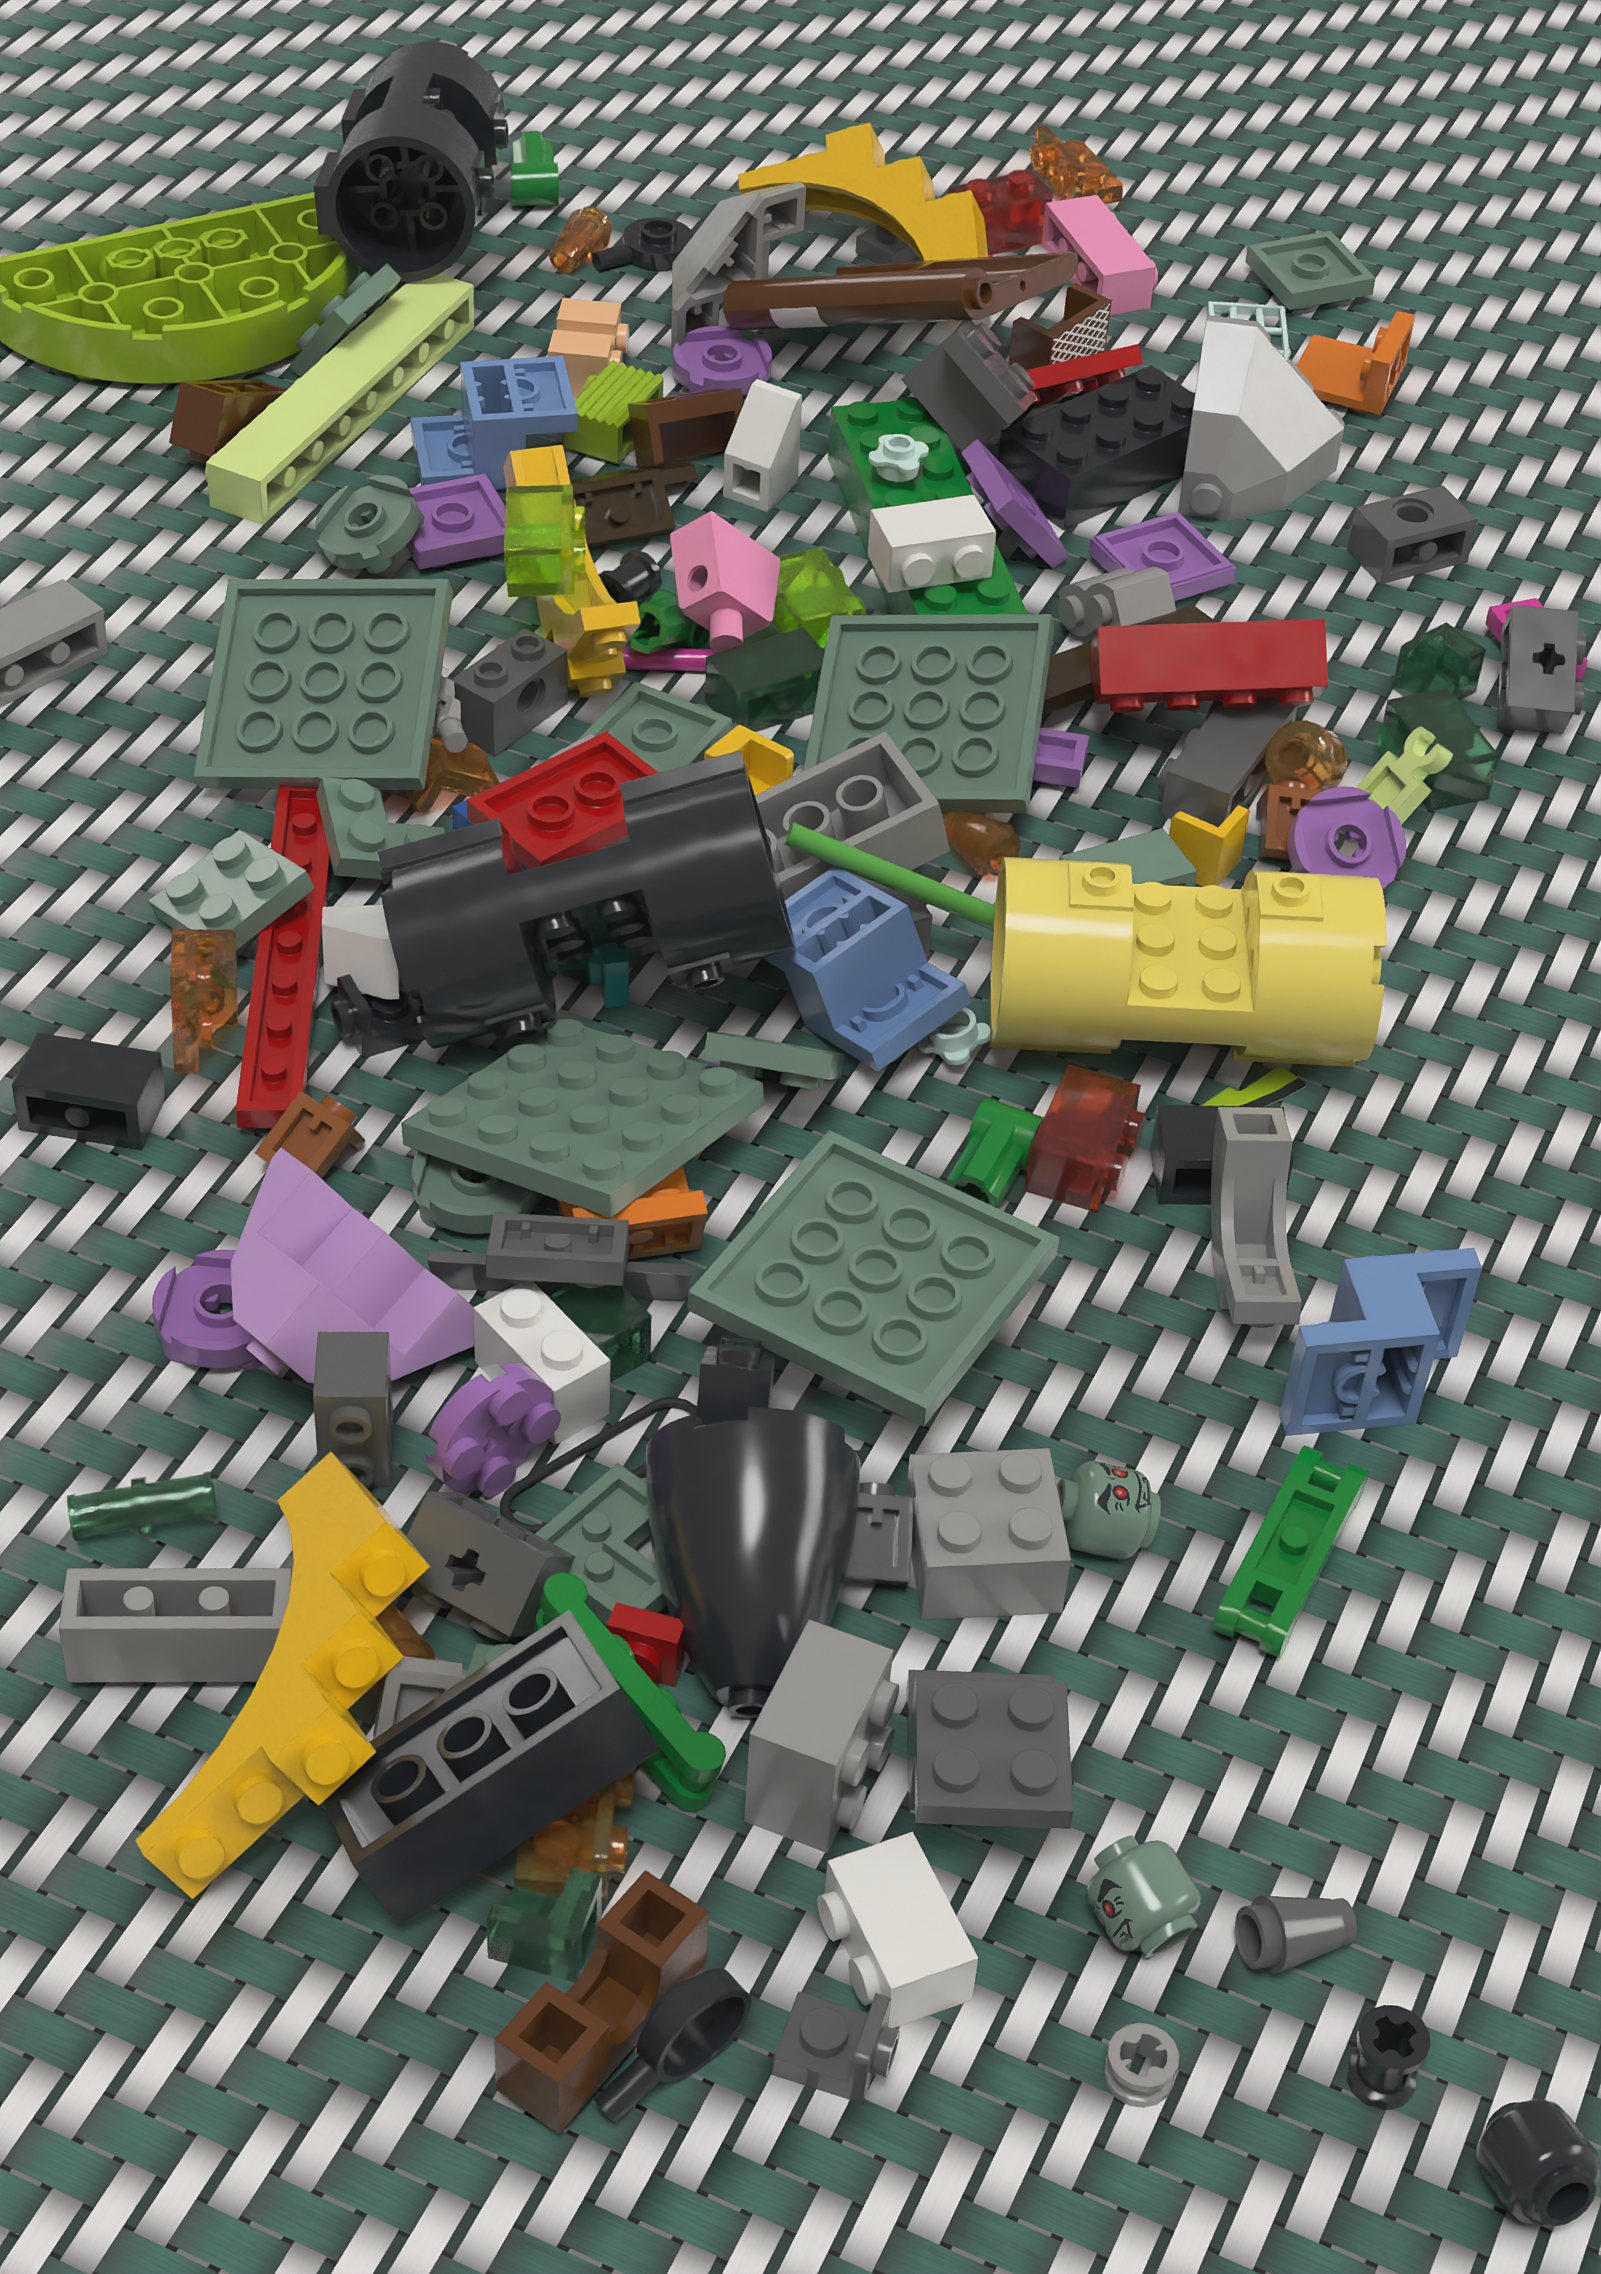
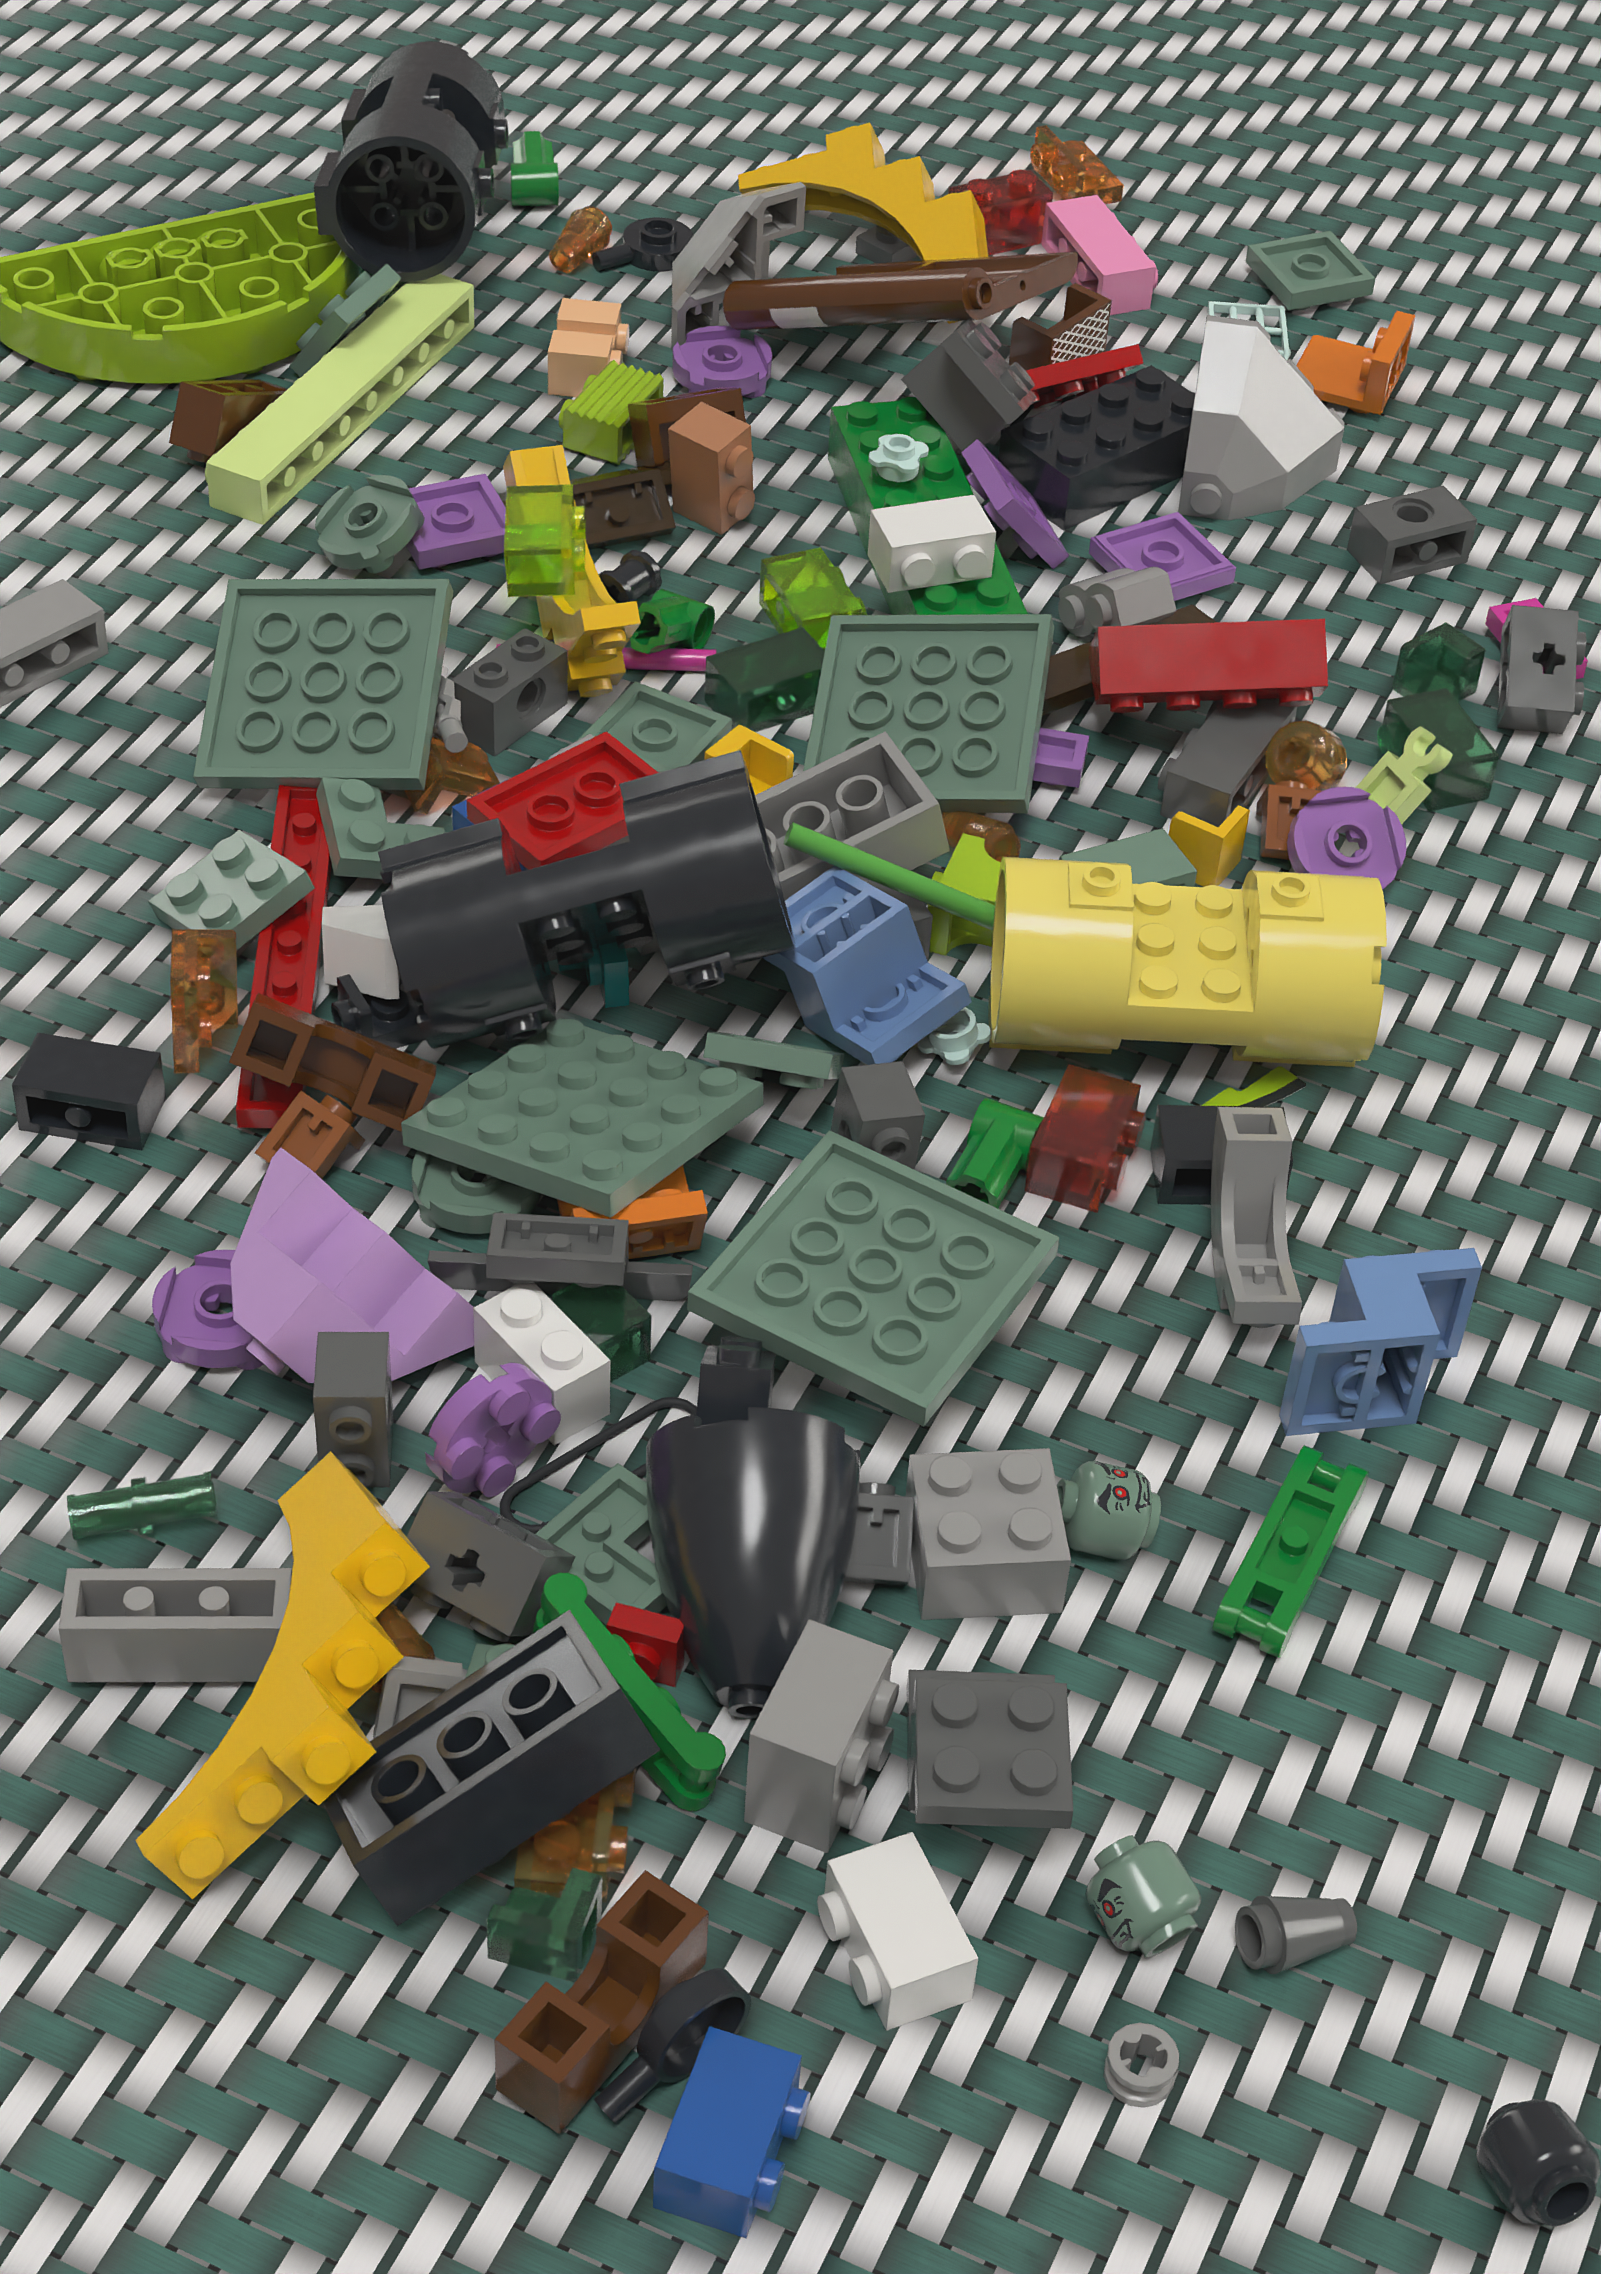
(322, 1055): none -> reddish brown arch
(499, 408): medium blue bracket -> none
(711, 468): none -> nougat brick
(724, 580): bright pink torso -> none
(728, 2133): none -> blue brick
(764, 447): white slope -> none
(836, 2046): dark grey bracket -> none
(880, 1110): none -> dark grey brick
(975, 874): none -> lime brick
(1388, 2056): black bush -> none

